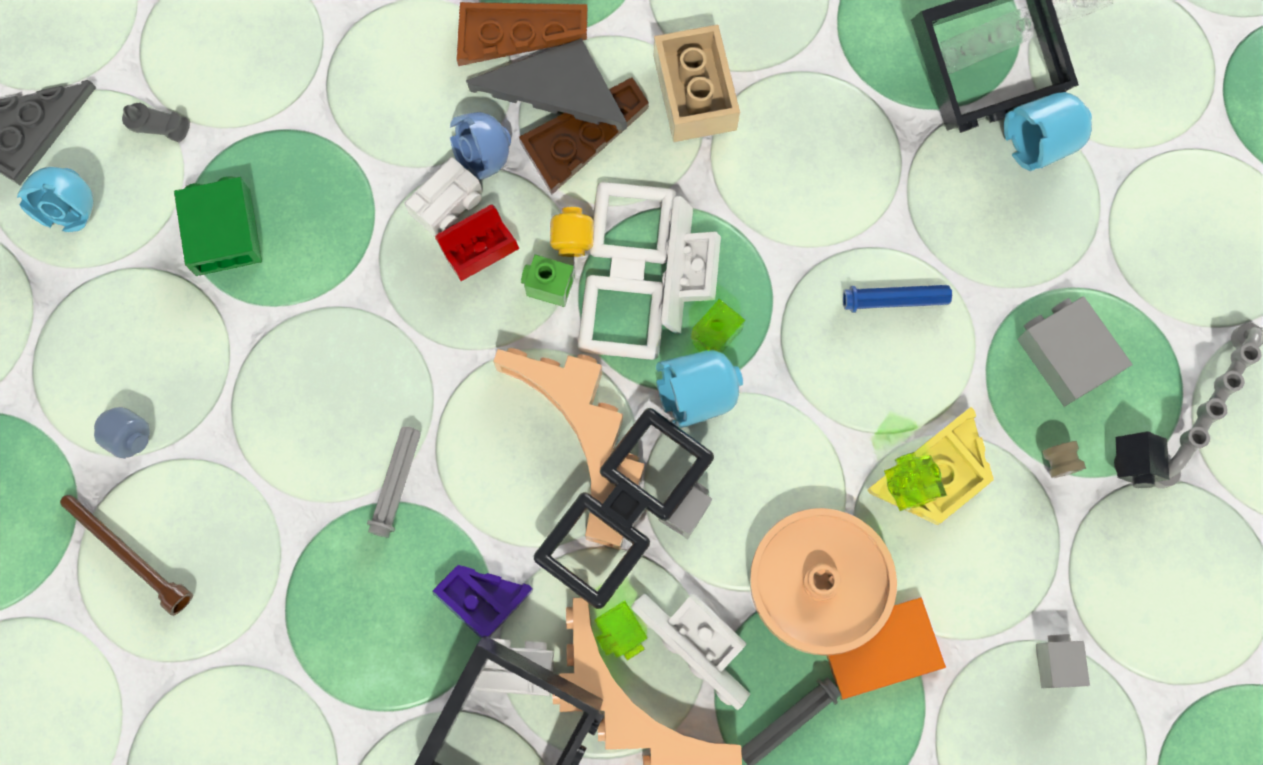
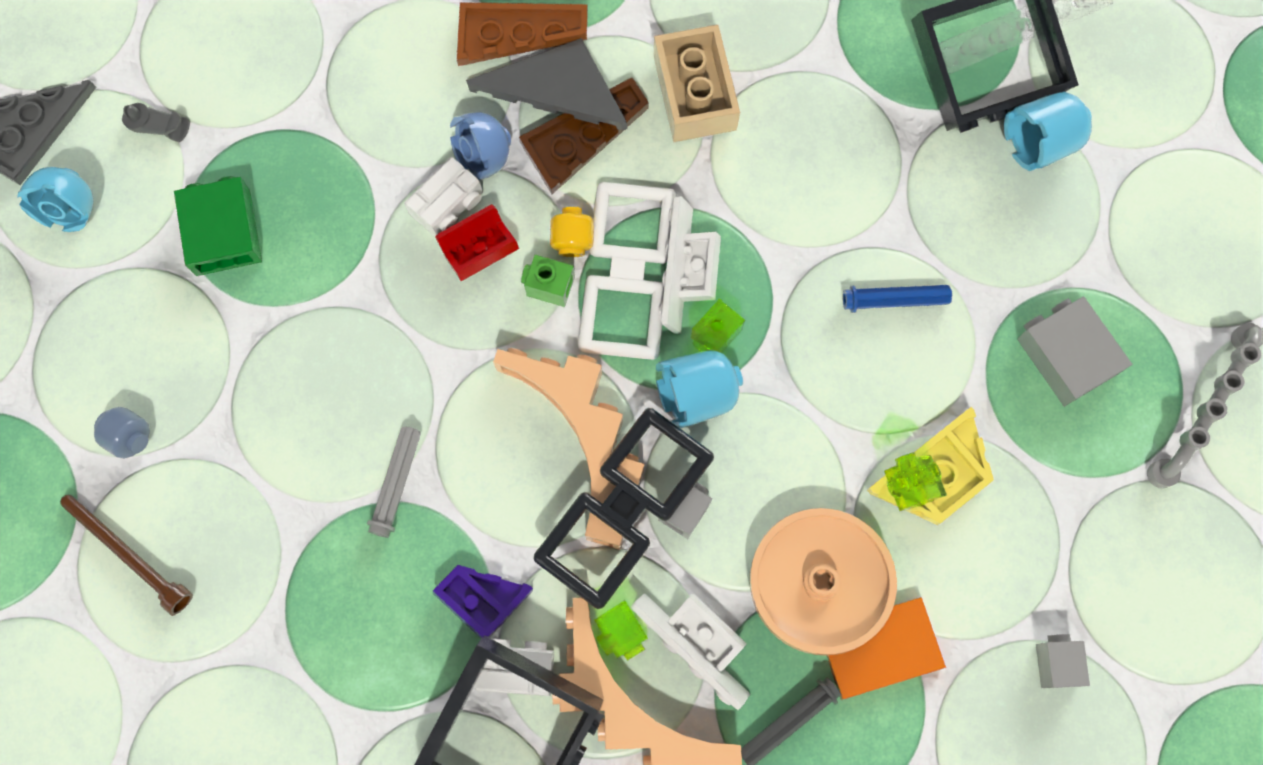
(1064, 459): dark tan wheel -> none
(1142, 459): black brick -> none

